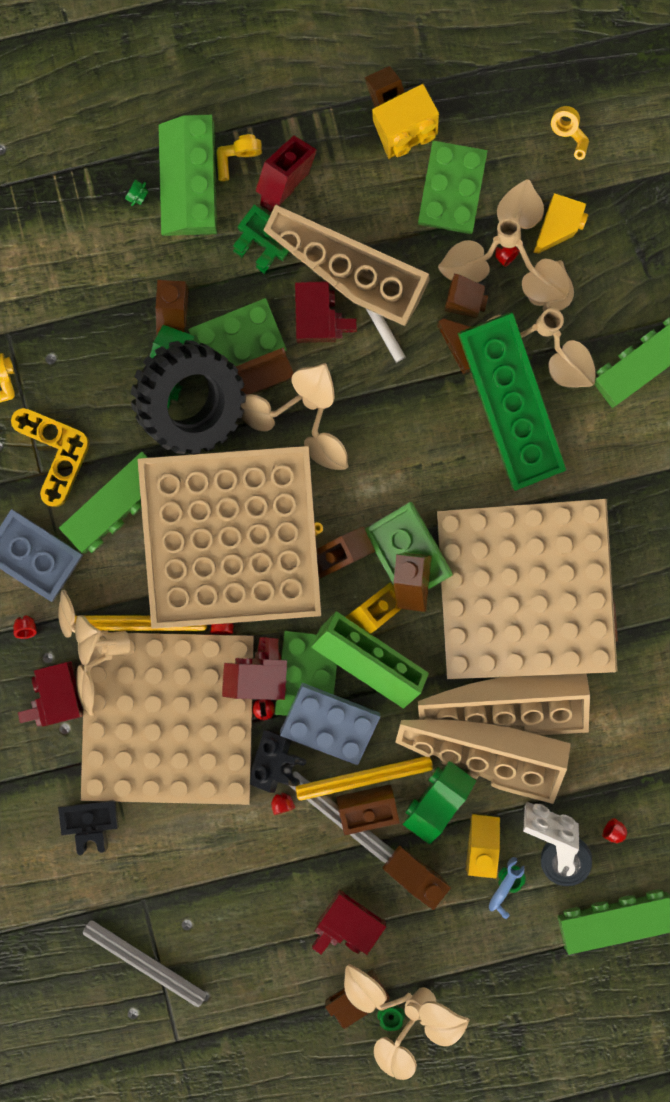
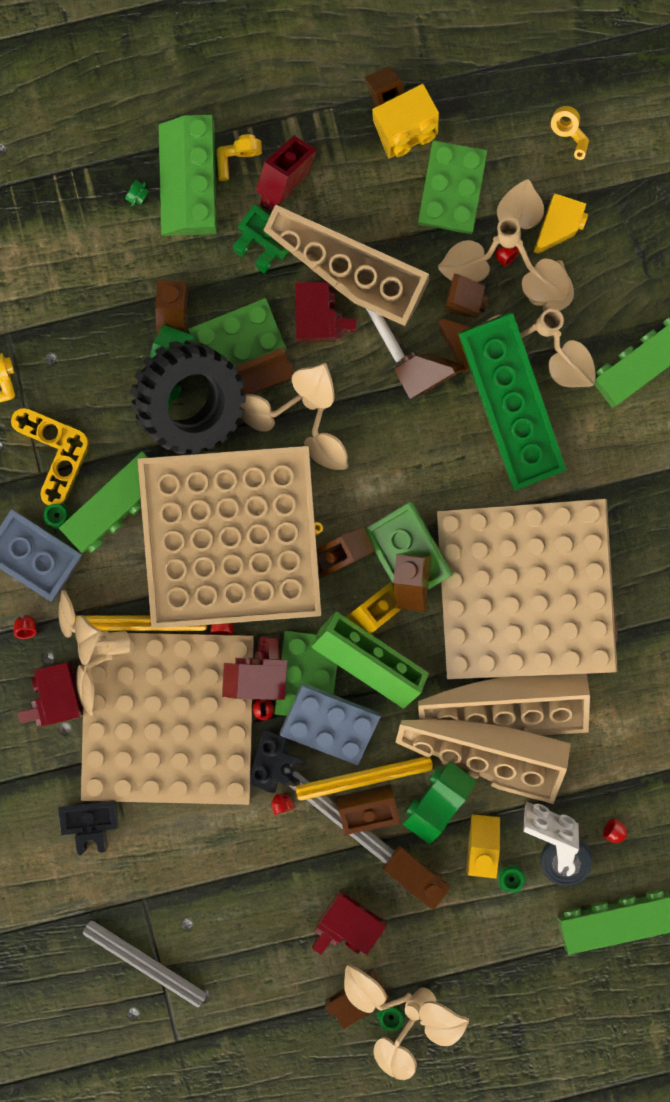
(50, 511): none -> green plate
(425, 372): none -> slope
(504, 888): medium blue piece -> none

